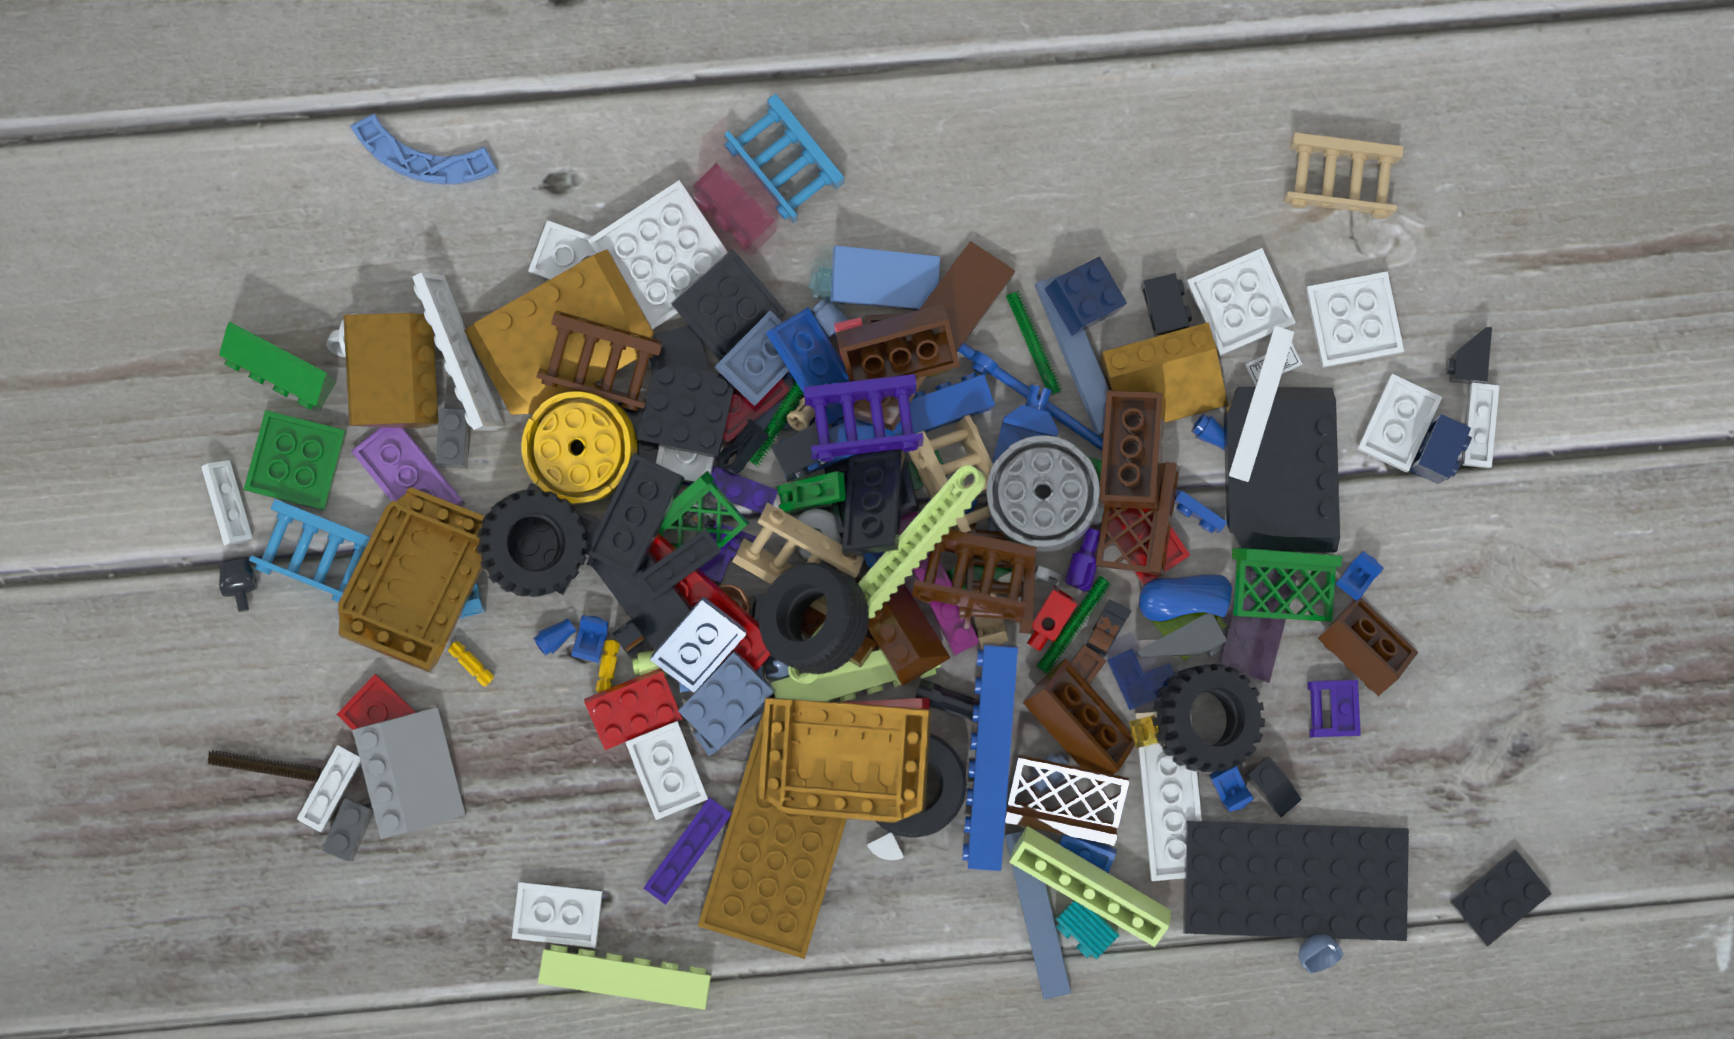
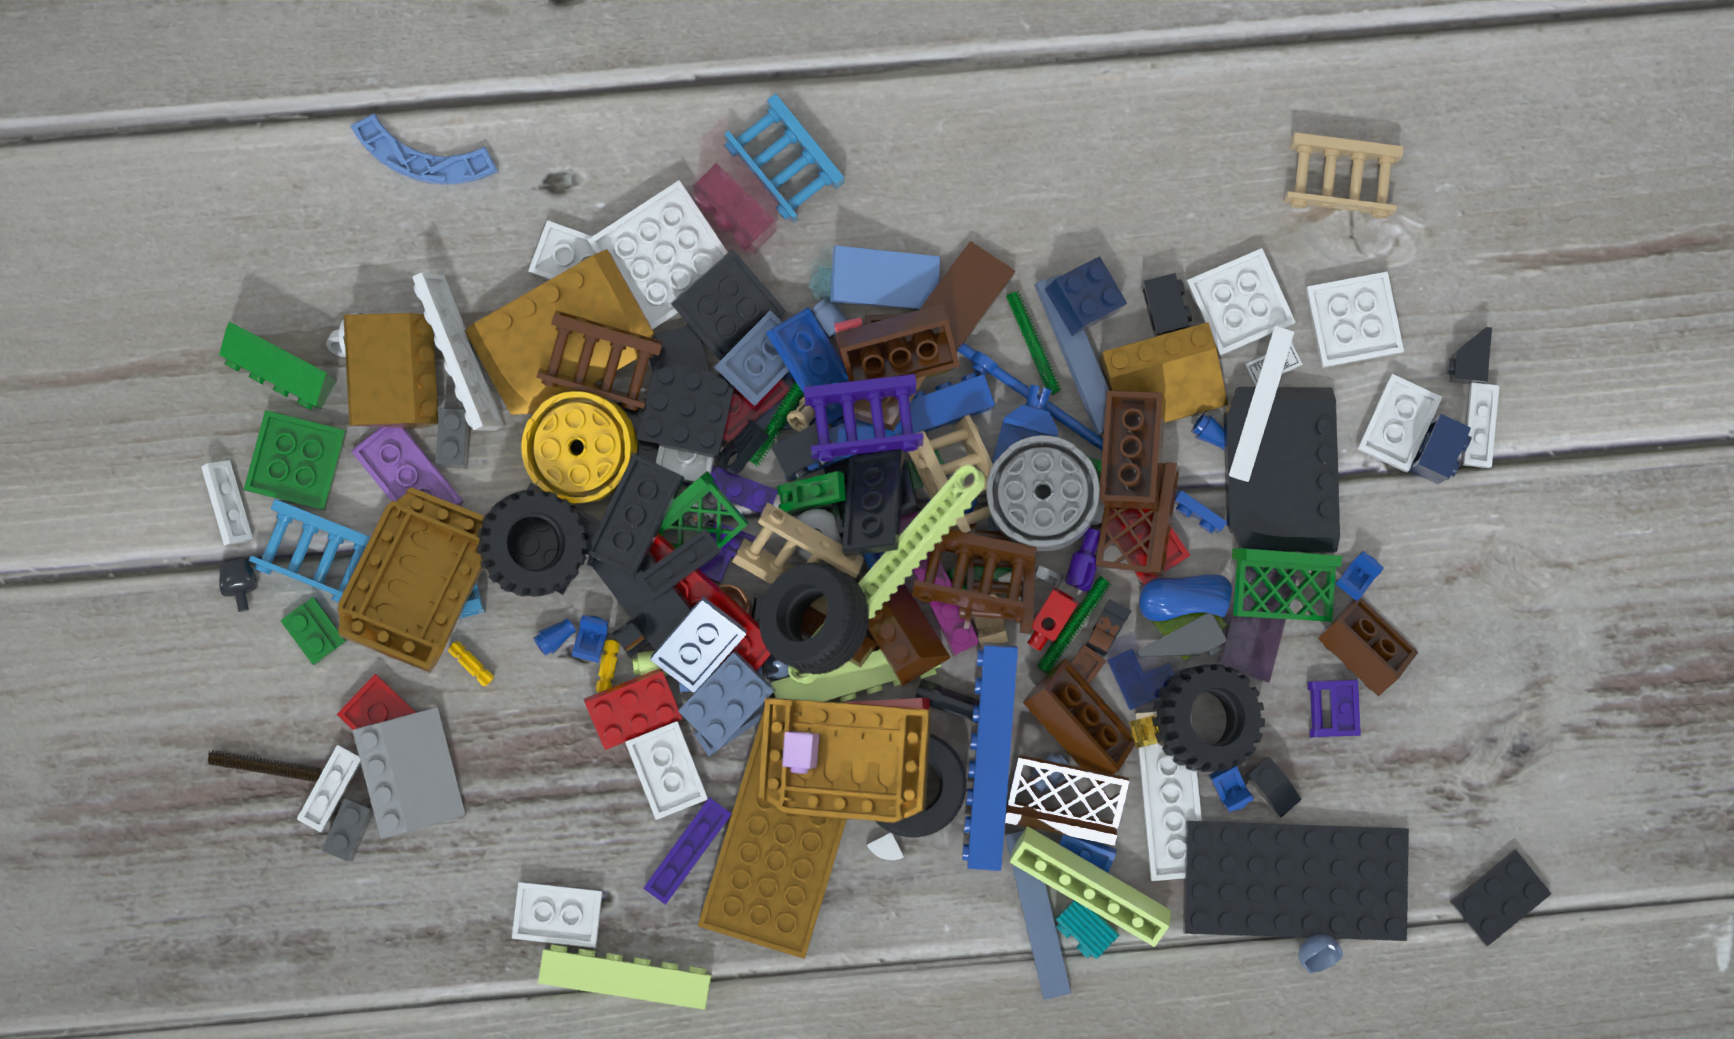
(313, 631): none -> green plate
(800, 751): none -> lavender brick

